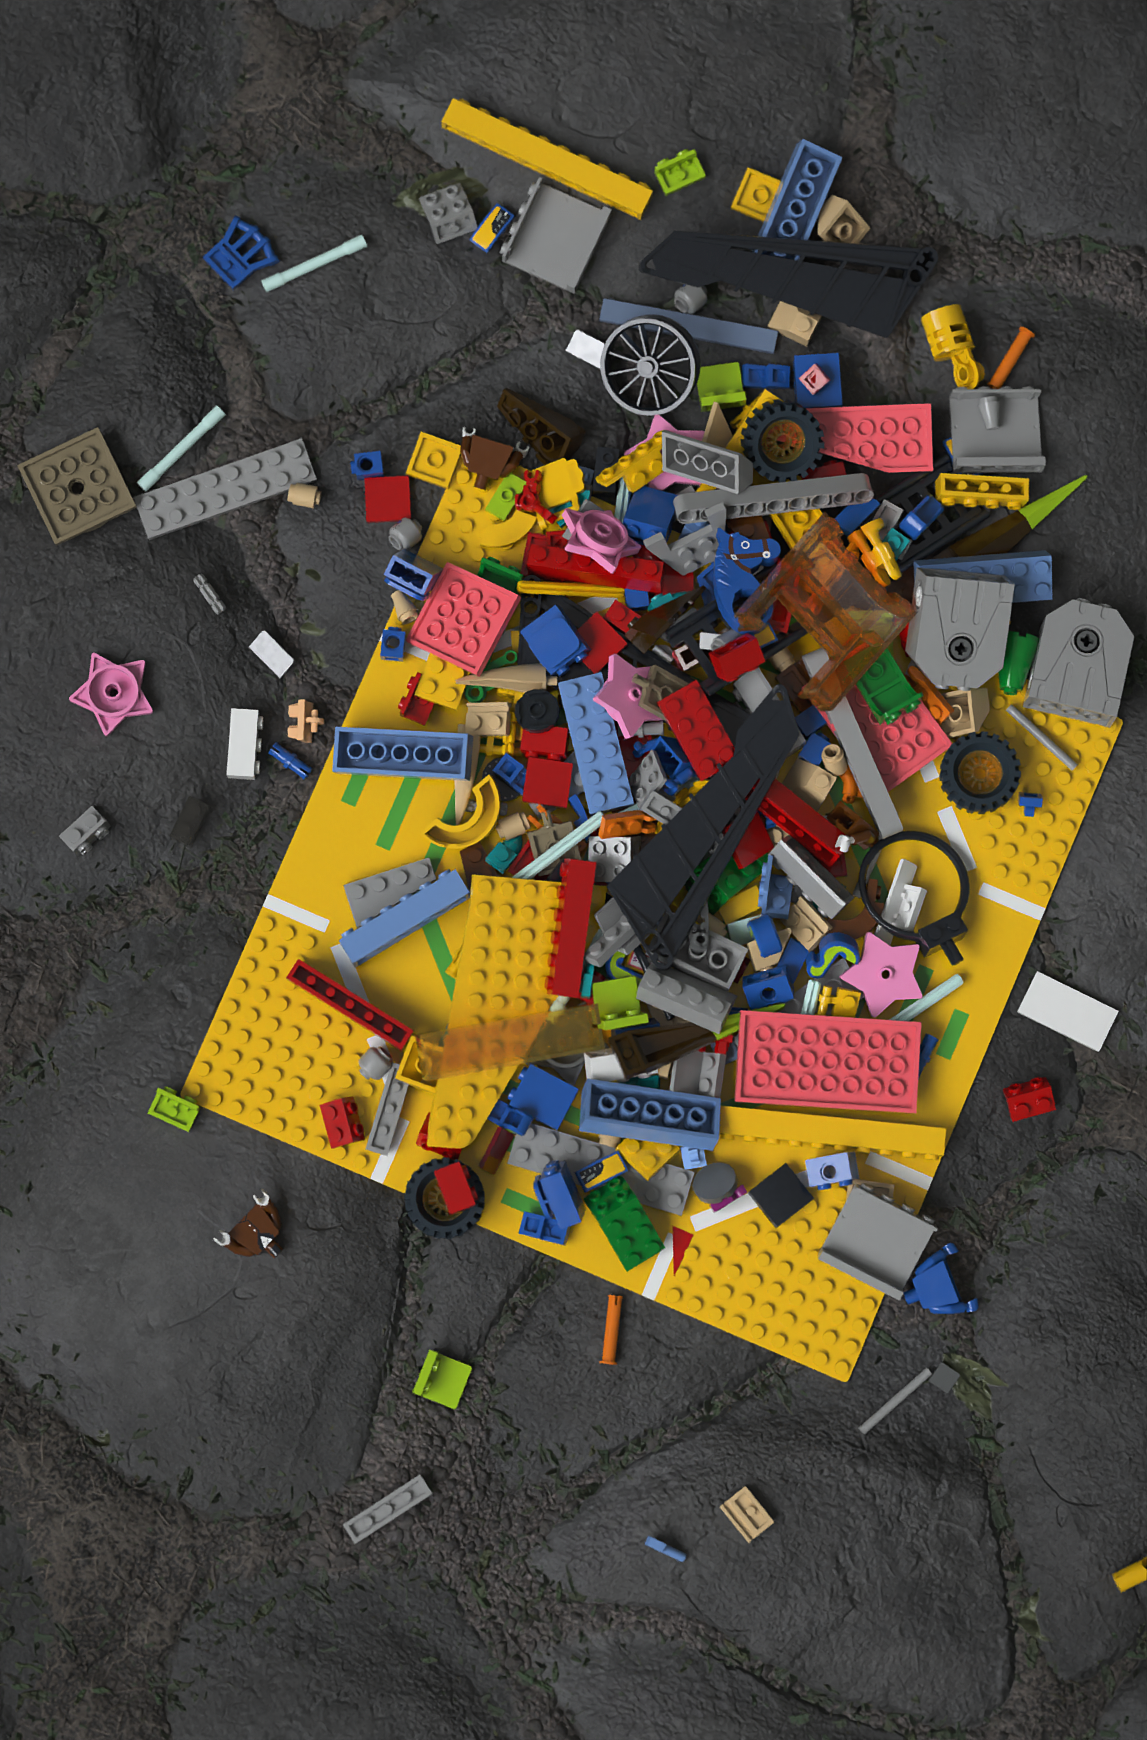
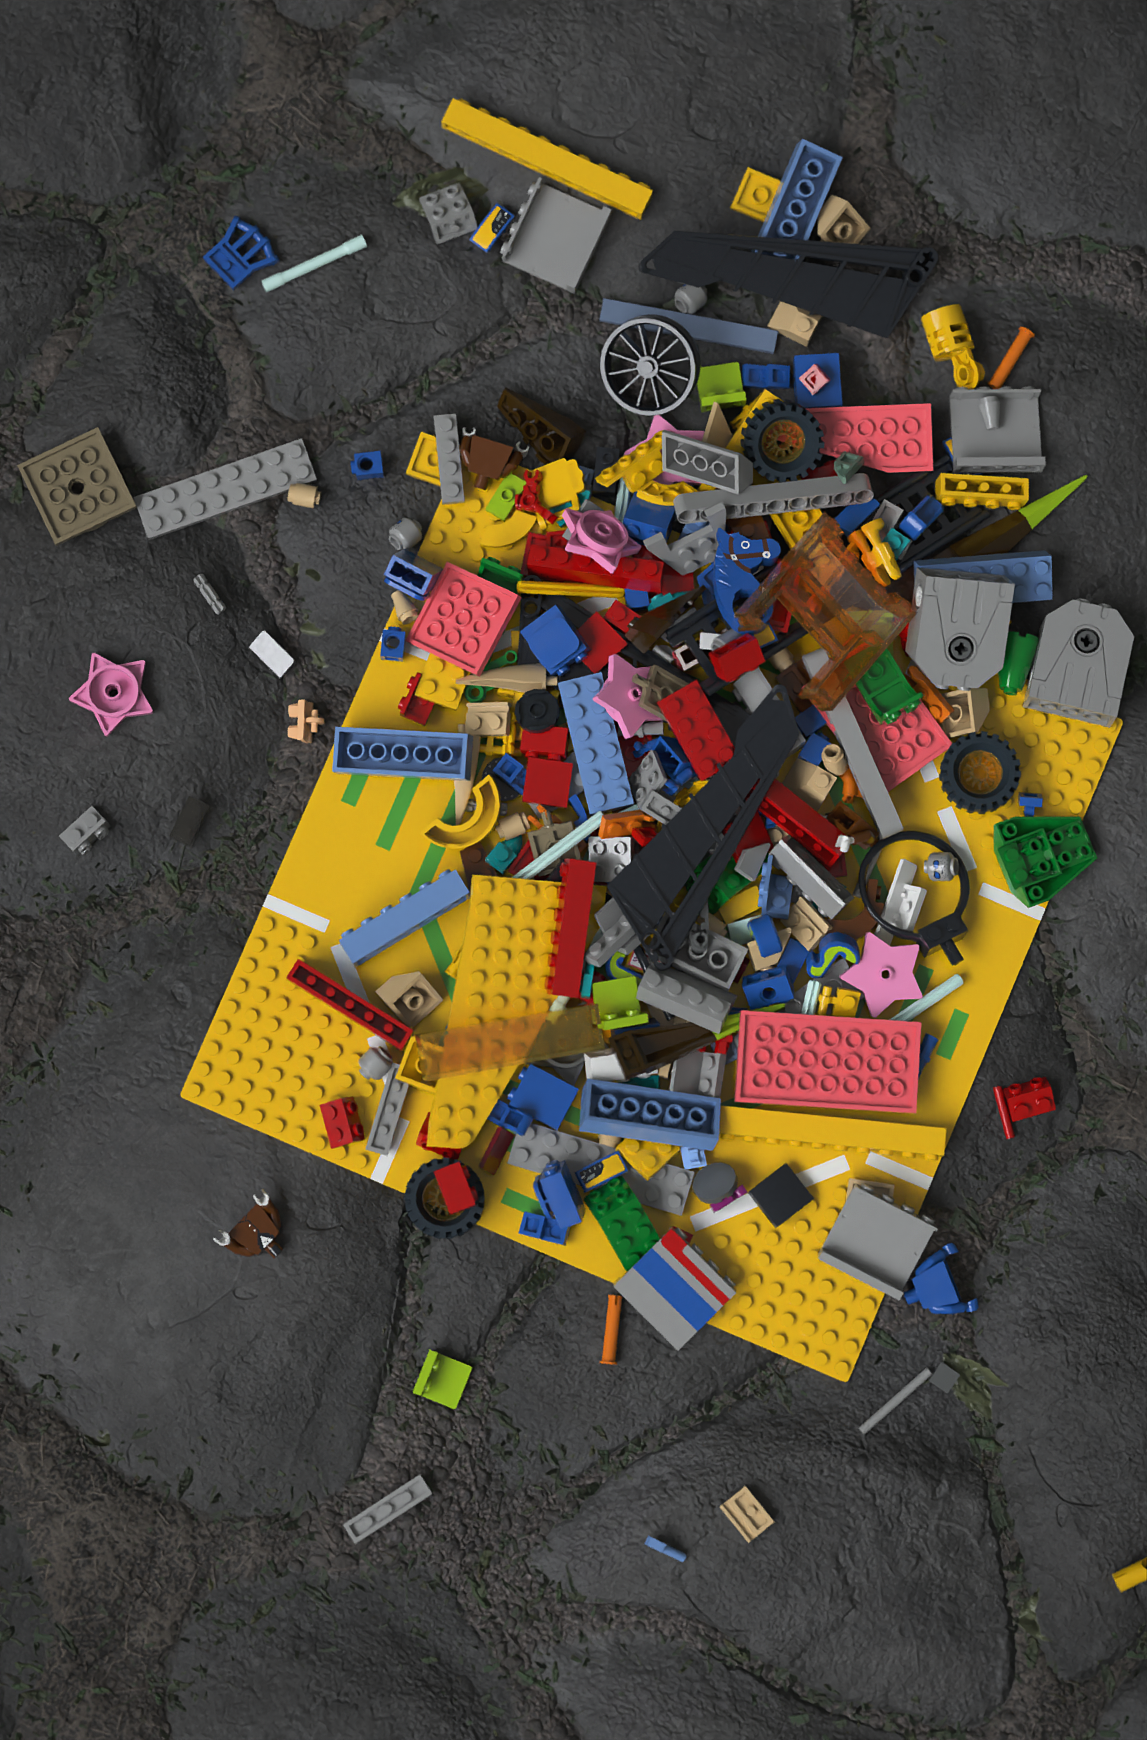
(155, 473): light aqua piece -> none
(174, 1109): lime bracket -> none
(244, 744): white brick -> none
(290, 760): blue pin -> none
(378, 891): light grey wing -> none
(387, 499): red tile -> none
(409, 997): none -> tan slope
(449, 459): none -> light grey plate
(586, 348): slope -> none
(643, 835): none -> red tile
(662, 493): none -> yellow tile
(675, 1288): none -> panel
(679, 171): lime bracket -> none
(751, 861): none -> light grey tile
(819, 1170): brick -> none
(847, 465): none -> sand green tile
(941, 866): none -> light grey head
(1003, 1111): none -> red piece
(1040, 736): light grey bar -> none
(1041, 855): none -> green wedge
(1067, 1011): white tile -> none

